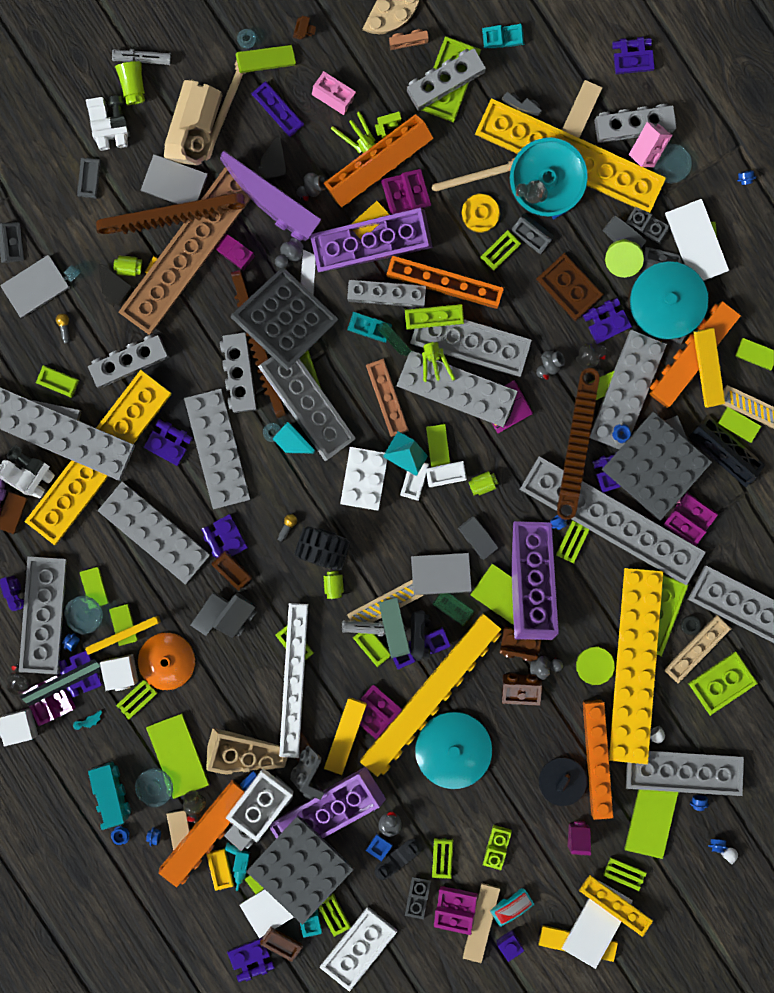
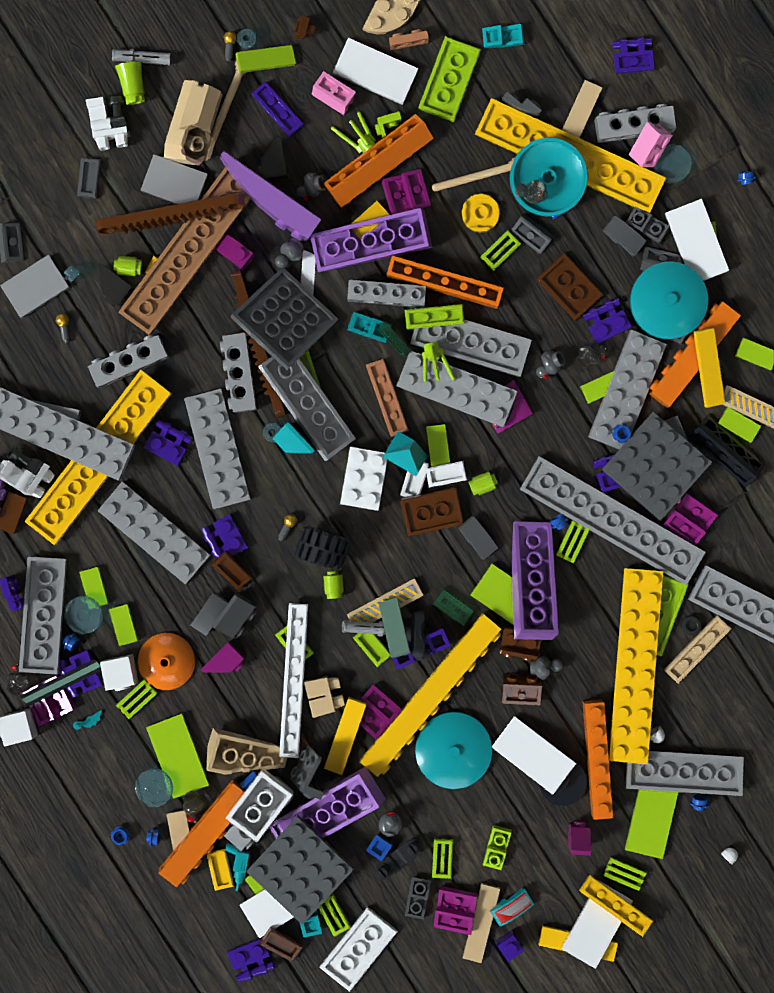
(57, 381): lime tile -> none
(109, 795): teal wedge -> none
(122, 635): yellow tile -> none
(225, 660): none -> magenta slope
(229, 38): none -> piece
(320, 687): none -> tan hips
(375, 71): none -> white tile
(431, 511): none -> reddish brown tile
(441, 574): light grey tile -> none
(457, 79): light grey brick -> none
(533, 755): none -> white tile
(578, 444): reddish brown gear -> none
(595, 665): lime tile -> none
(624, 258): lime tile -> none
(718, 845): blue plate -> none
(722, 683): lime tile -> none

